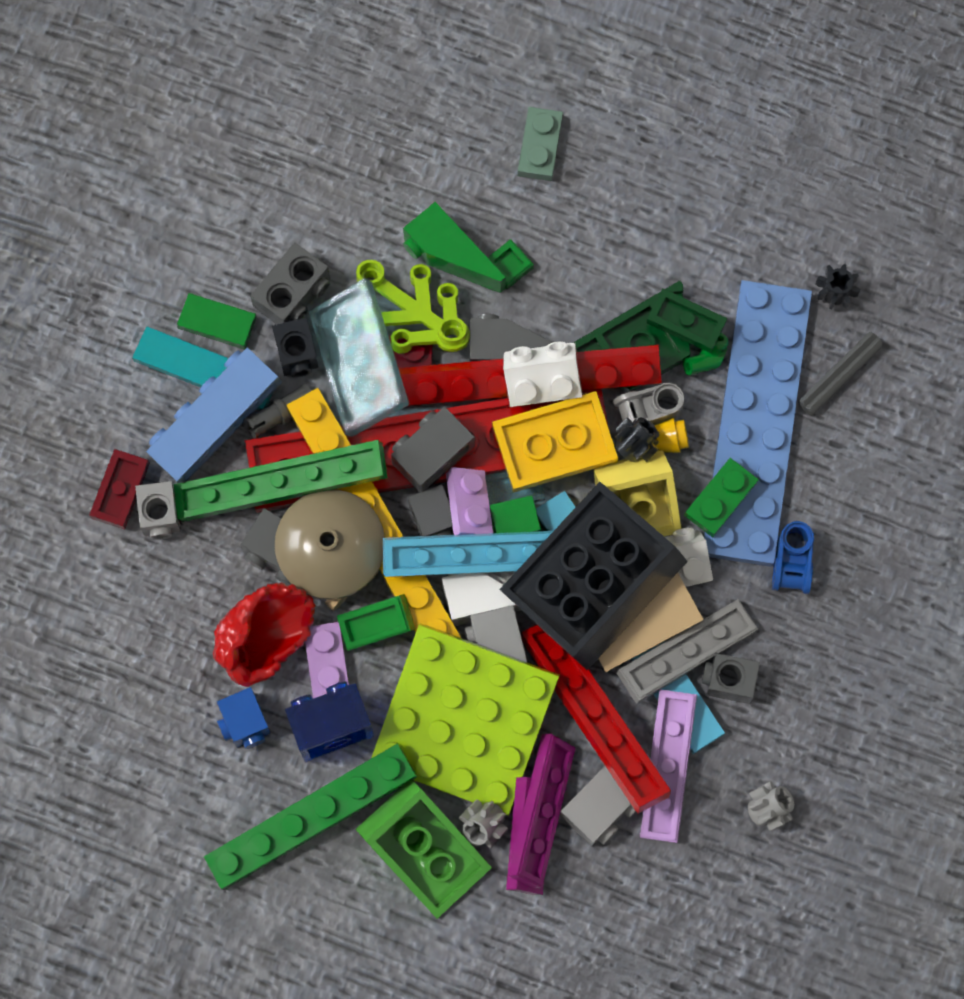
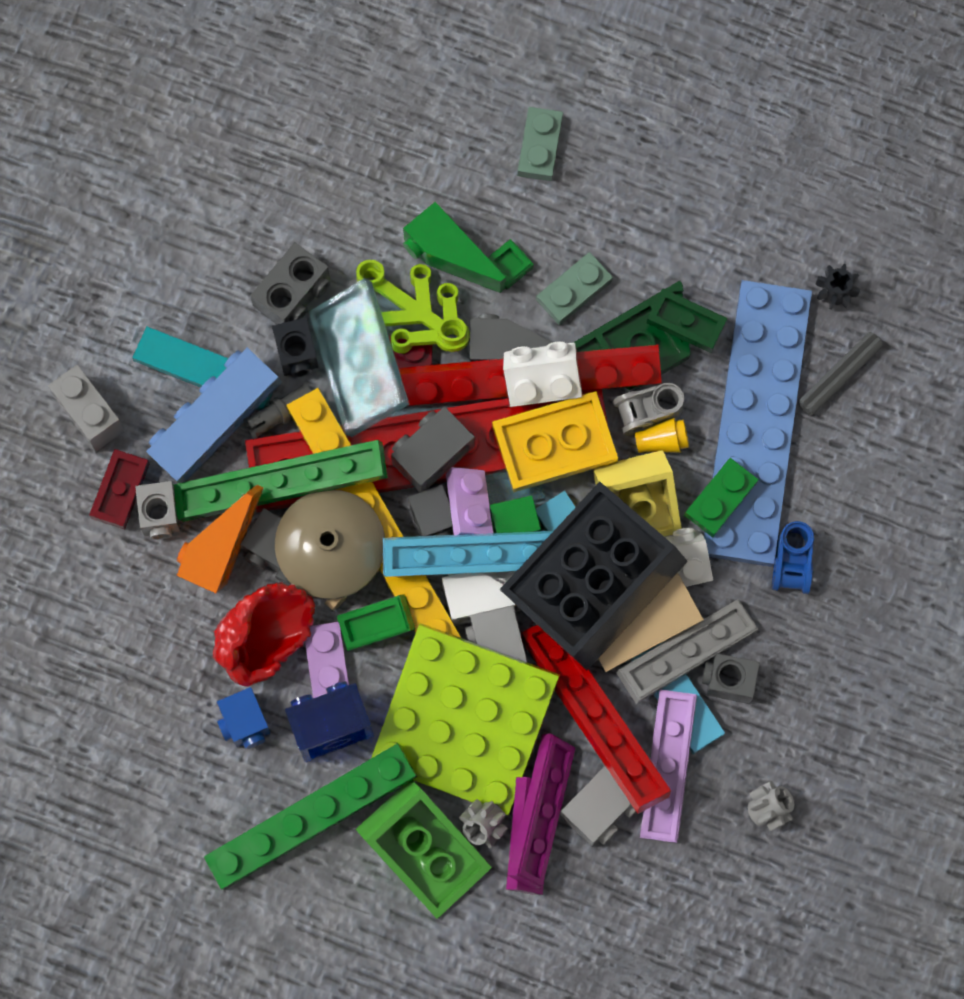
(86, 408): none -> light grey brick
(213, 553): none -> orange slope
(216, 321): green tile -> none
(574, 288): none -> sand green plate
(636, 439): black gear -> none
(707, 361): green arm -> none

